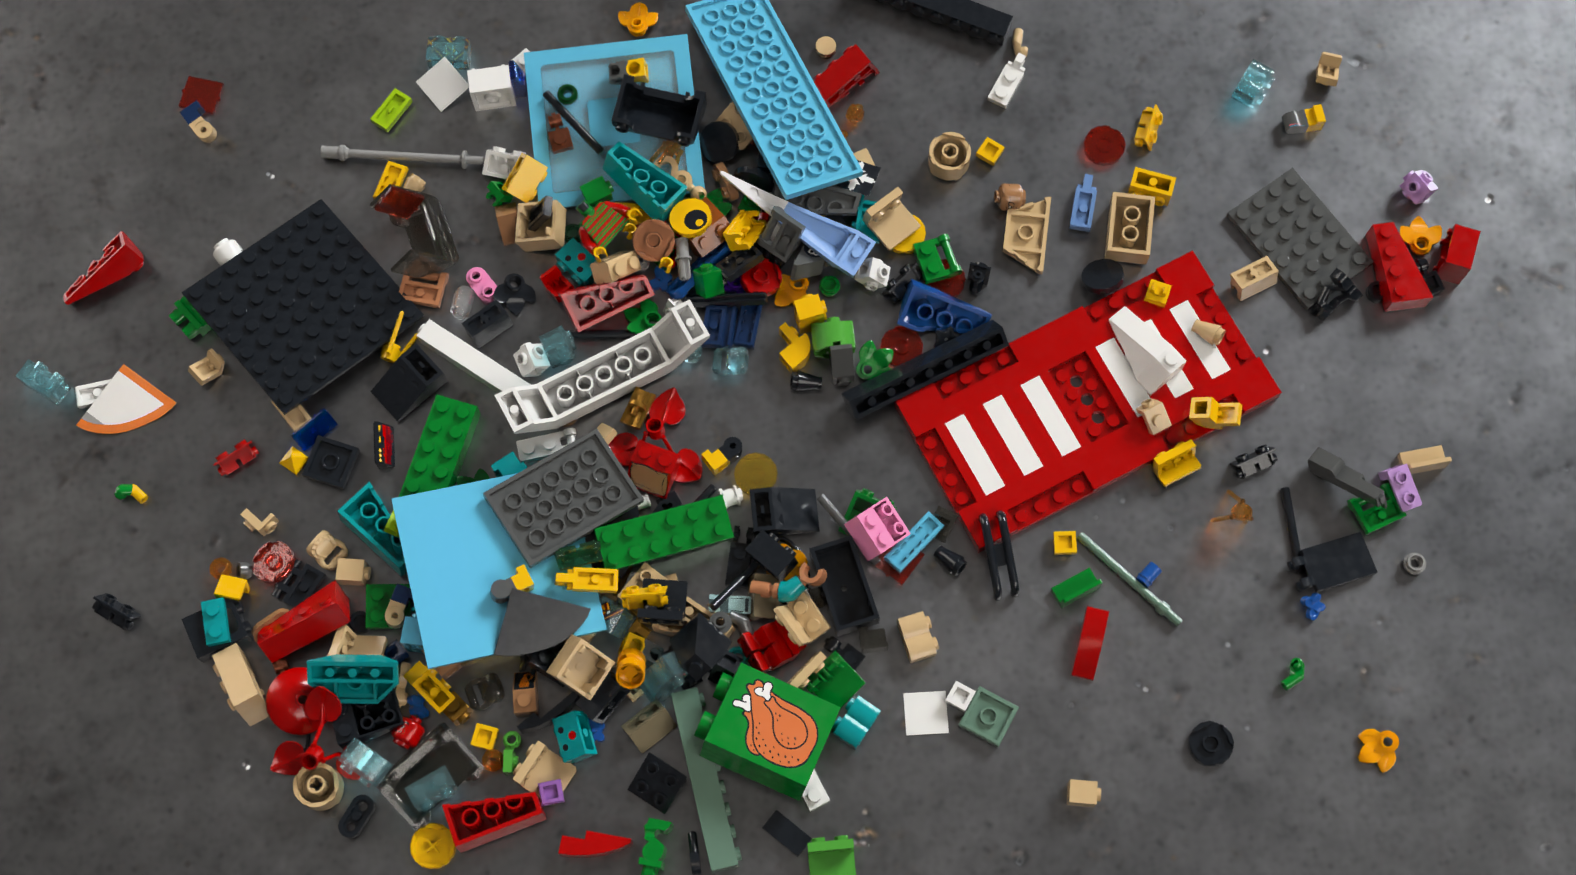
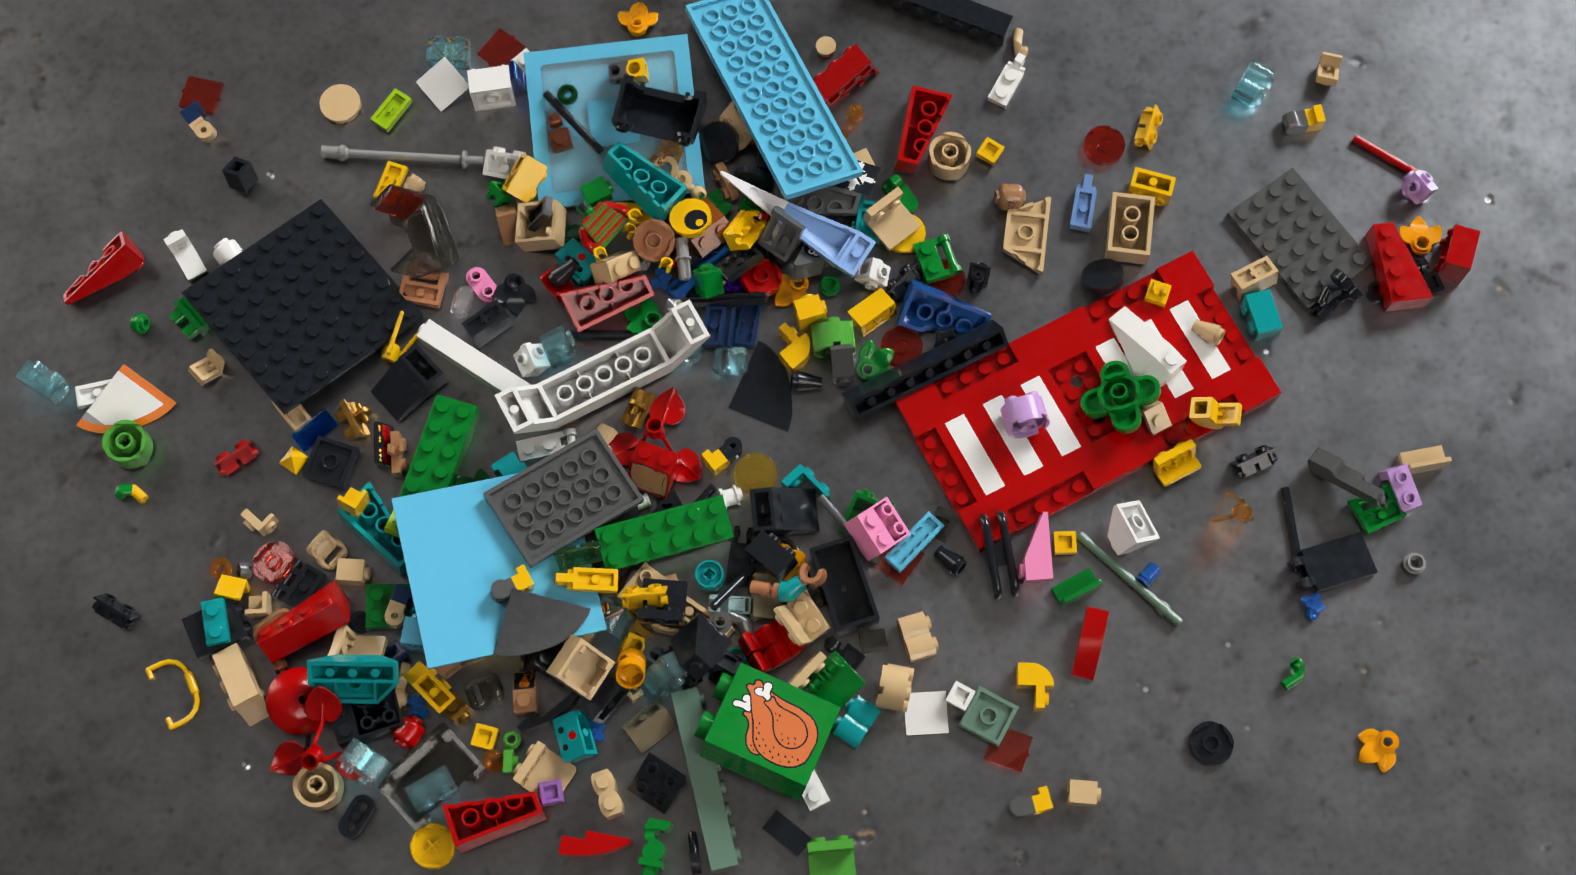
(127, 444): none -> bright green brick
(139, 323): none -> green plate
(185, 254): none -> white bracket
(191, 682): none -> yellow piece
(240, 174): none -> black brick
(259, 606): none -> tan panel
(340, 104): none -> tan tile
(354, 501): none -> yellow panel
(357, 418): none -> pearl gold hips
(396, 450): none -> medium nougat plate
(500, 49): none -> clear red piece
(562, 274): none -> black cone
(609, 800): none -> tan brick
(709, 577): none -> teal wheel
(765, 389): none -> black sticker
(795, 477): none -> teal bracket
(872, 312): none -> yellow hinge
(894, 687): none -> tan brick
(907, 198): none -> green piece
(920, 122): none -> red wedge
(1011, 751): none -> clear red piece
(1024, 415): none -> lavender brick
(1024, 807): none -> leg
(1037, 559): none -> bright pink slope
(1037, 678): none -> yellow brick
(1120, 396): none -> green plant
(1130, 528): none -> white slope
(1261, 315): none -> teal brick
(1383, 154): none -> red bar

